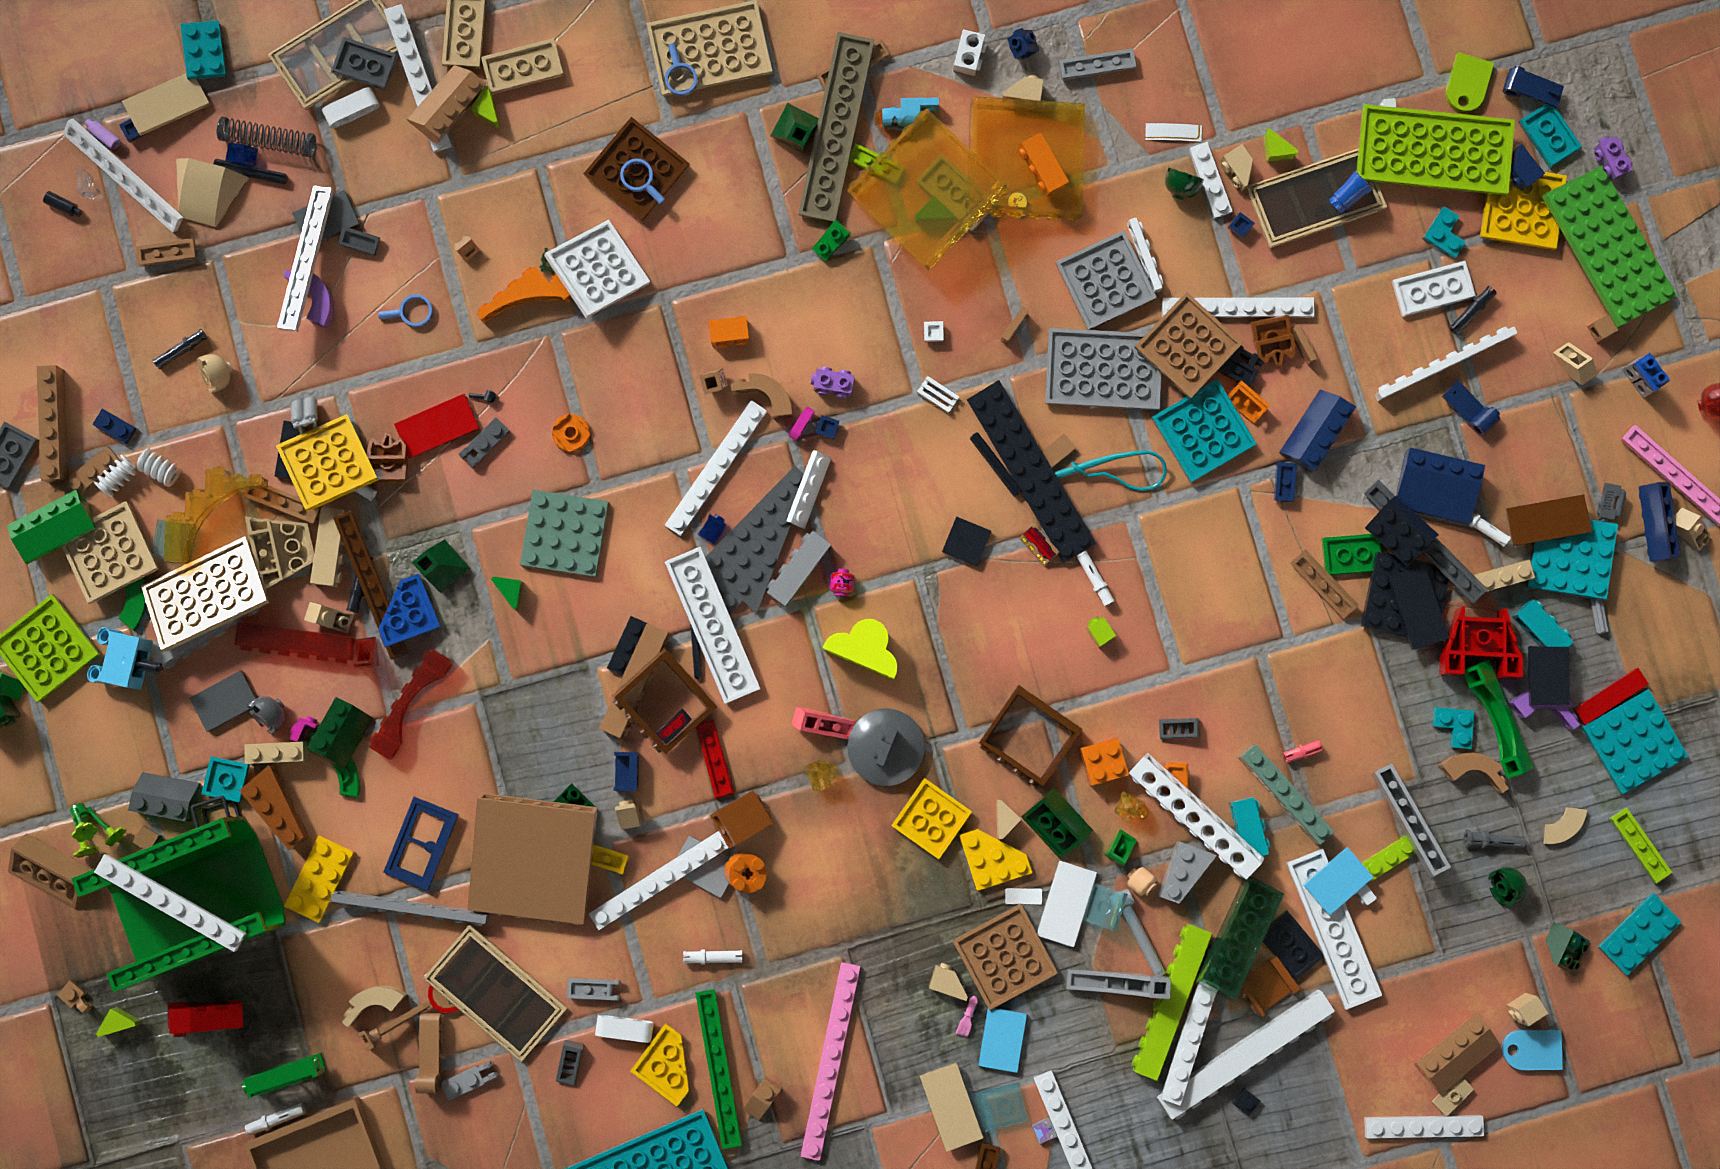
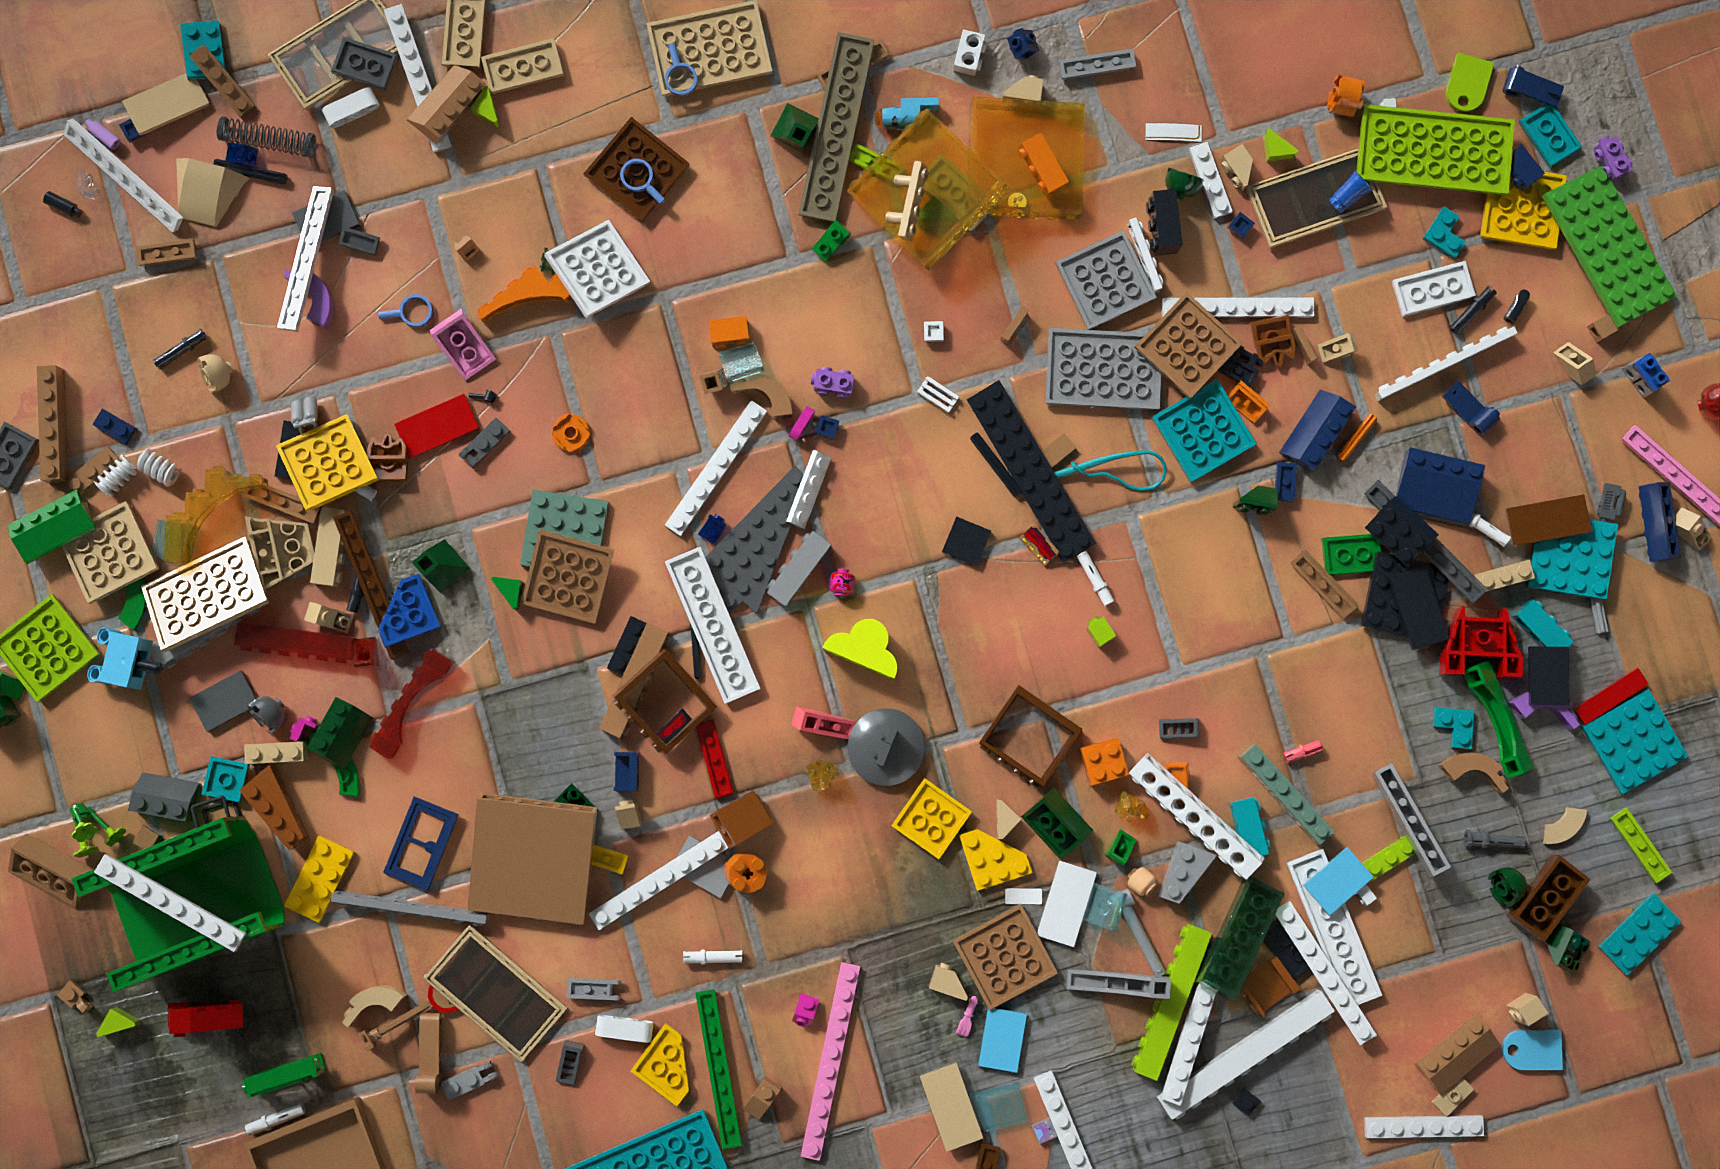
(221, 80): none -> medium nougat plate
(462, 344): none -> bright pink slope
(567, 576): none -> medium nougat plate
(741, 361): none -> clear light blue tile
(805, 1010): none -> dark pink bracket
(912, 204): none -> tan plate
(1164, 222): none -> black brick
(1260, 499): none -> dark green slope
(1325, 973): none -> white plate
(1338, 347): none -> tan slope
(1346, 96): none -> orange brick
(1356, 437): none -> orange axle
(1517, 306): none -> black bar
(1548, 897): none -> reddish brown brick

